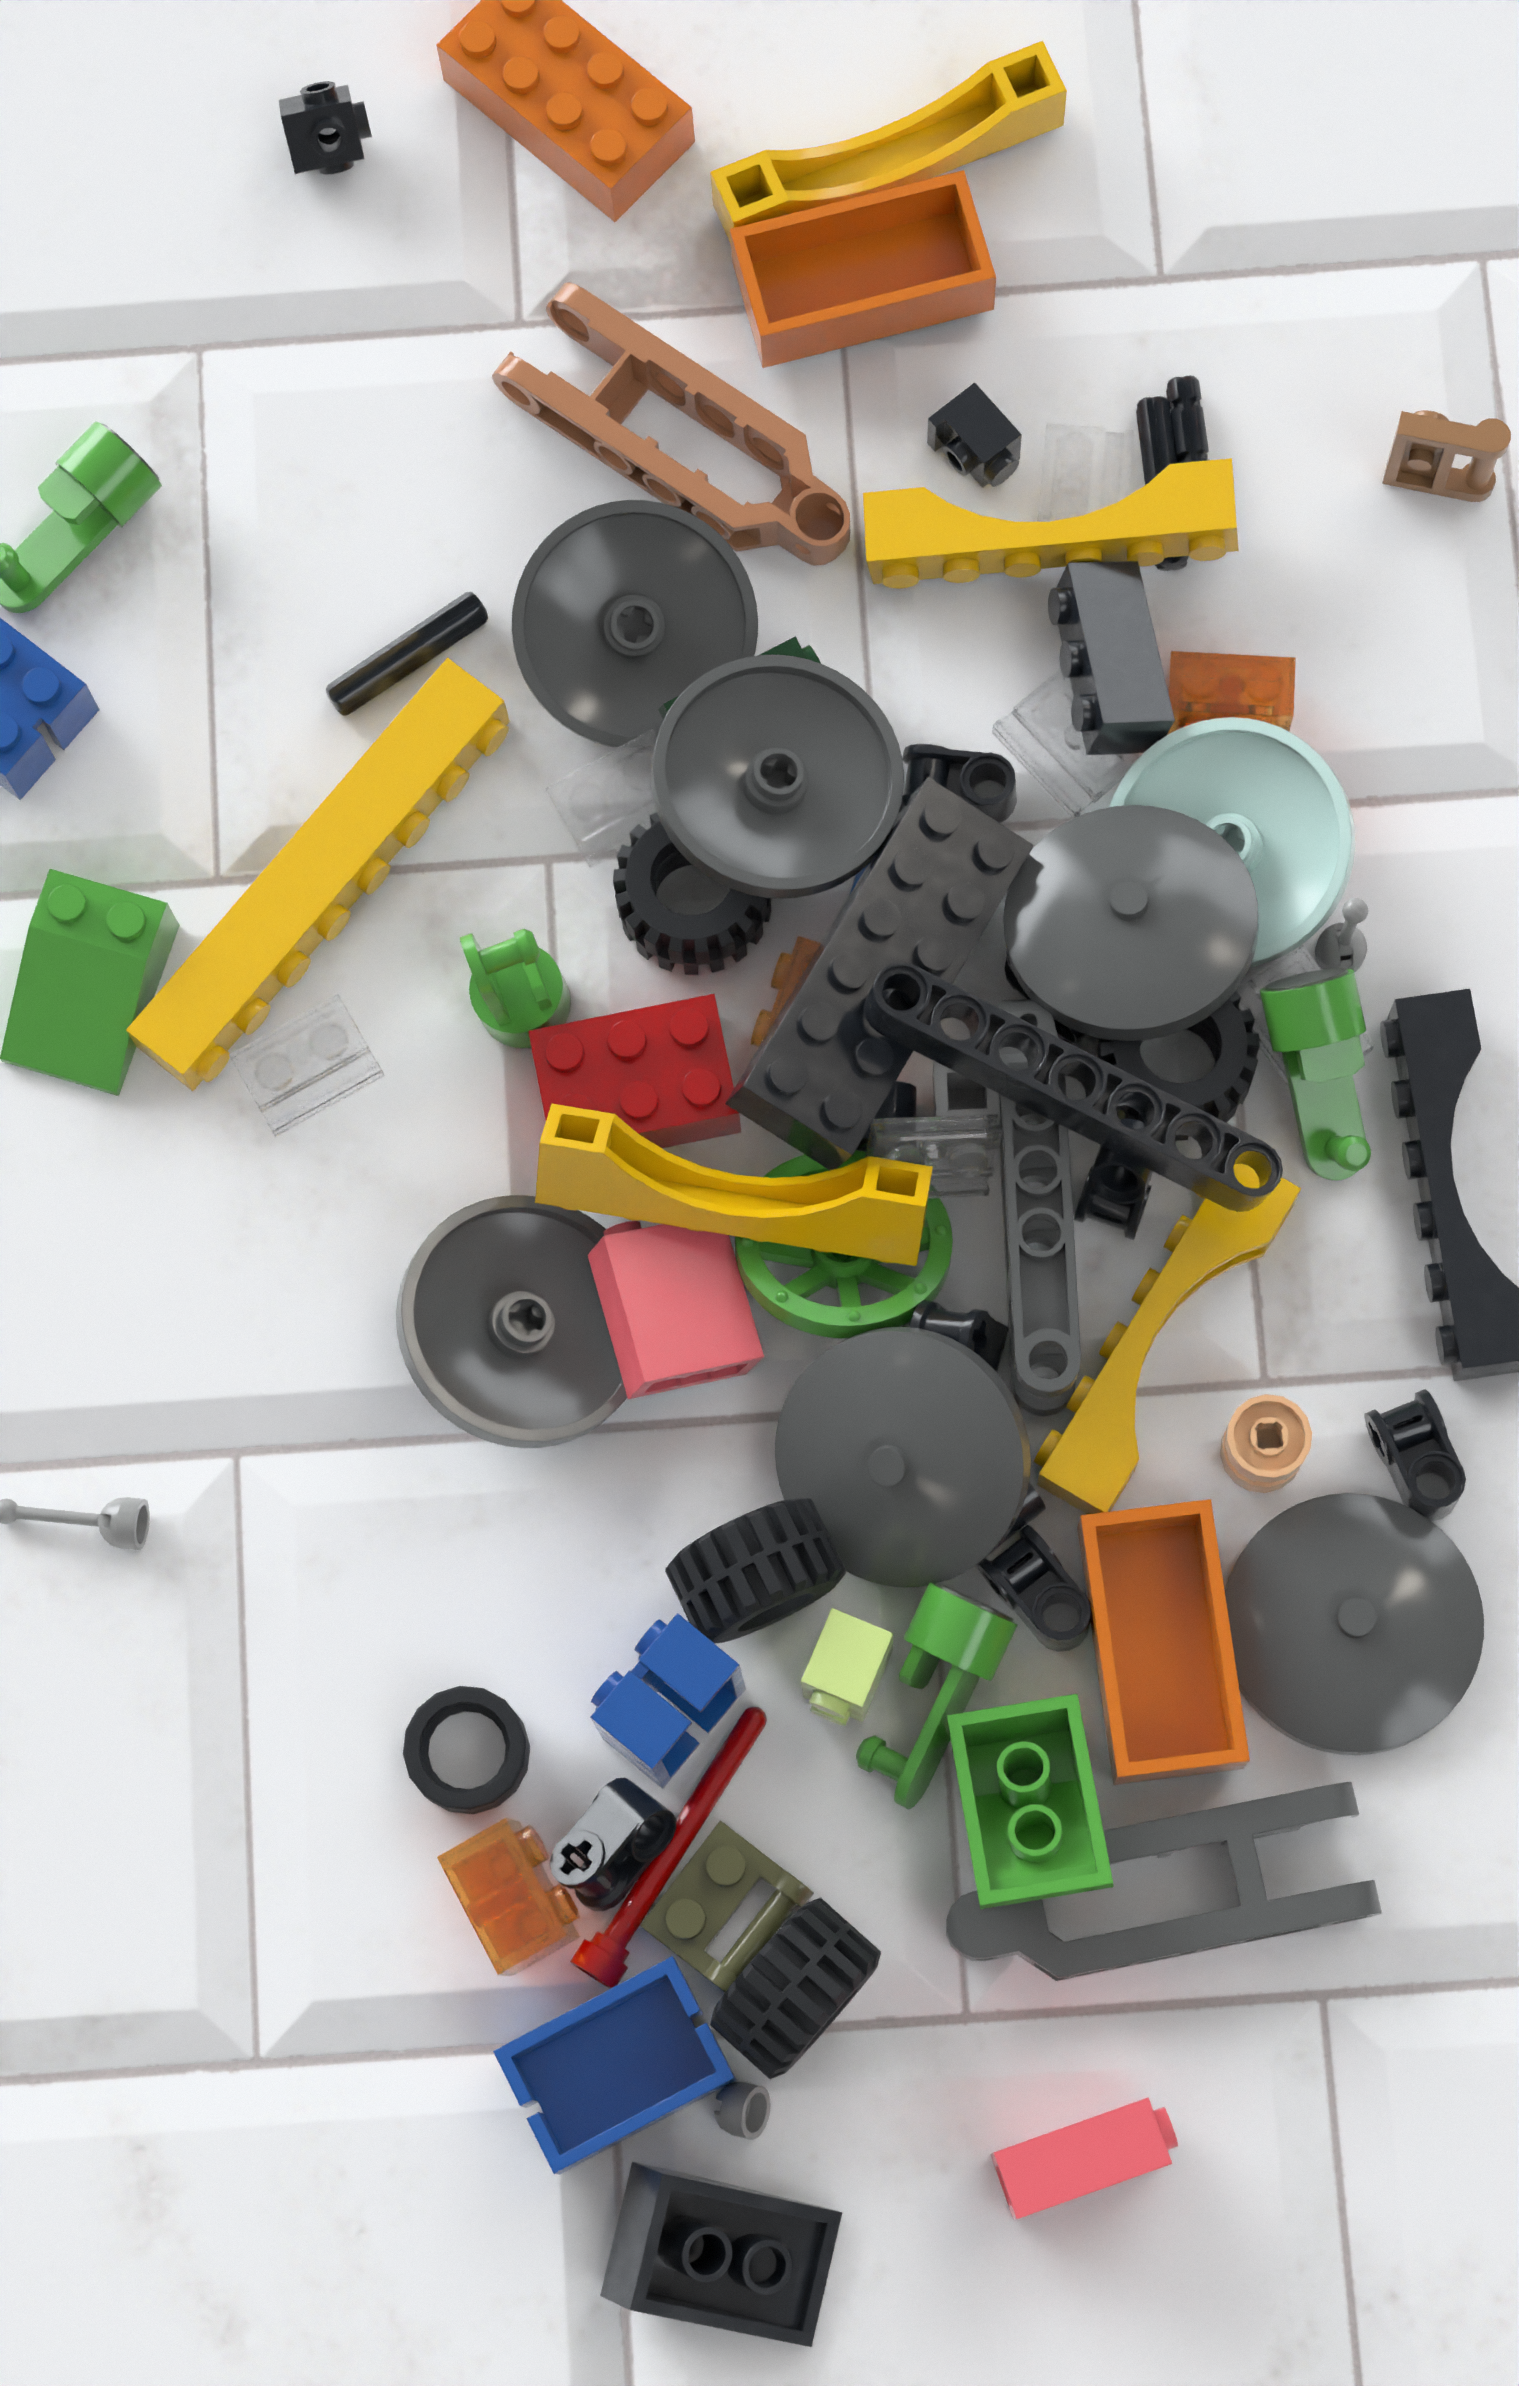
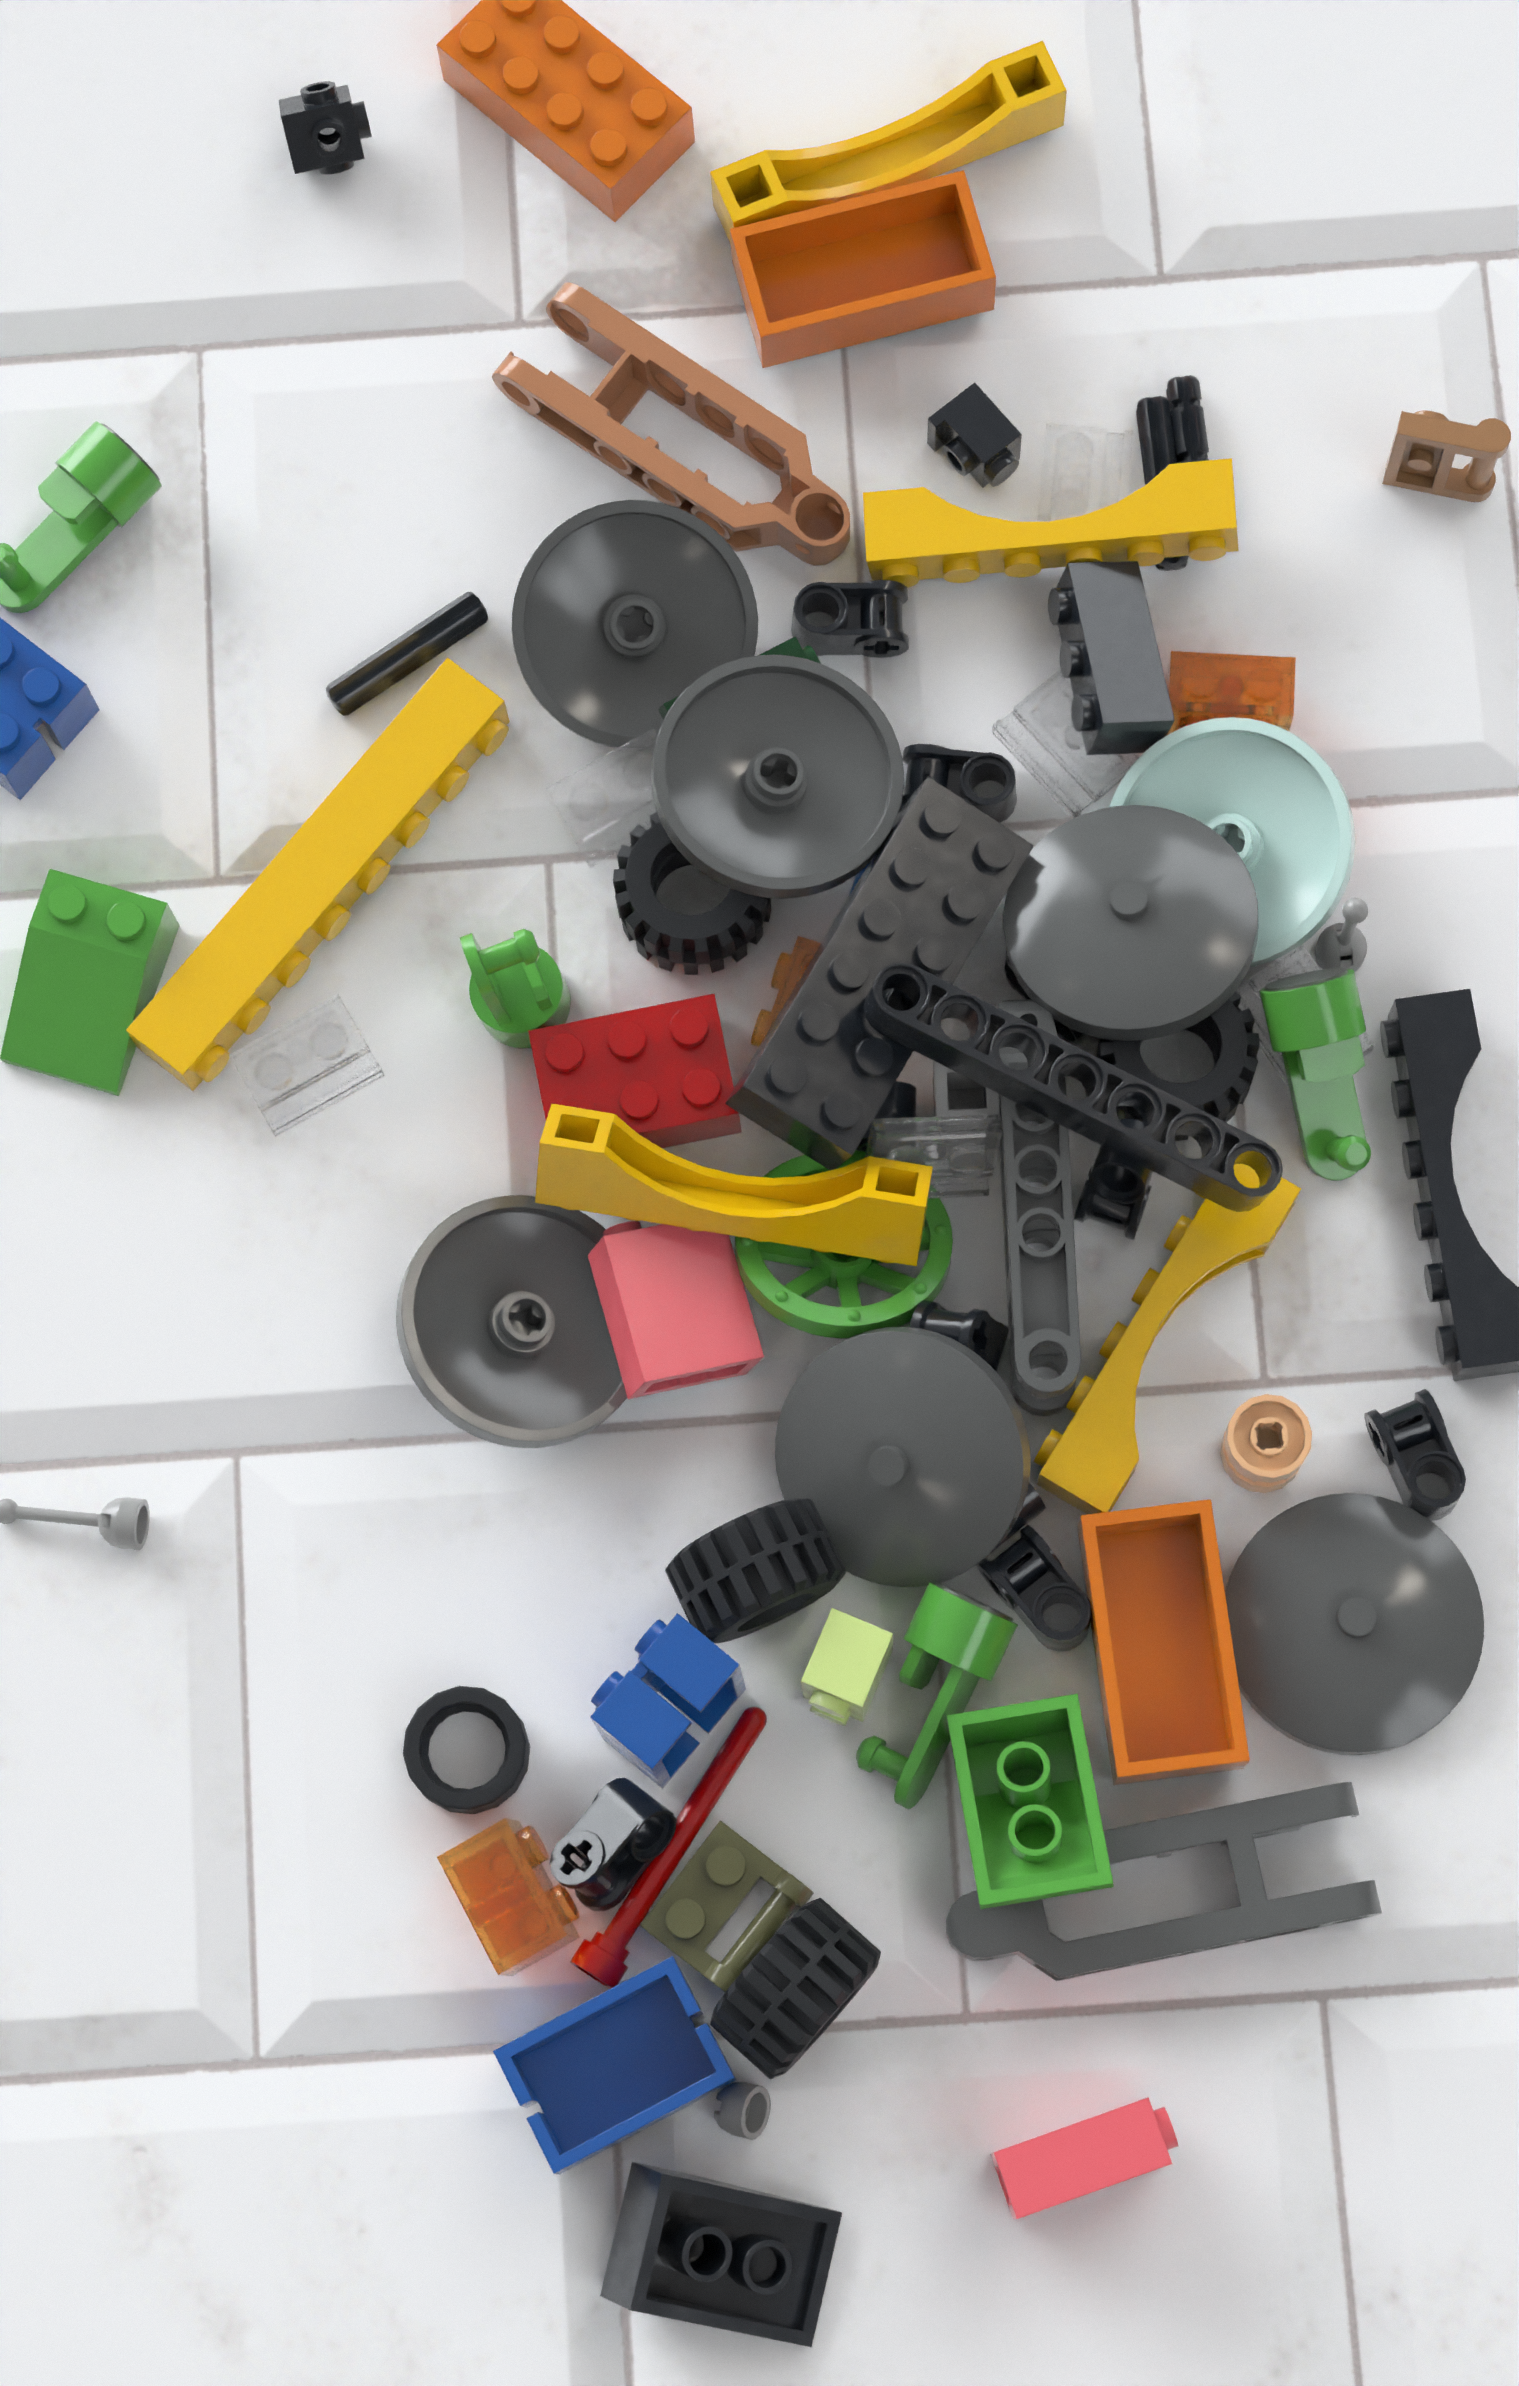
(856, 618): none -> black piece

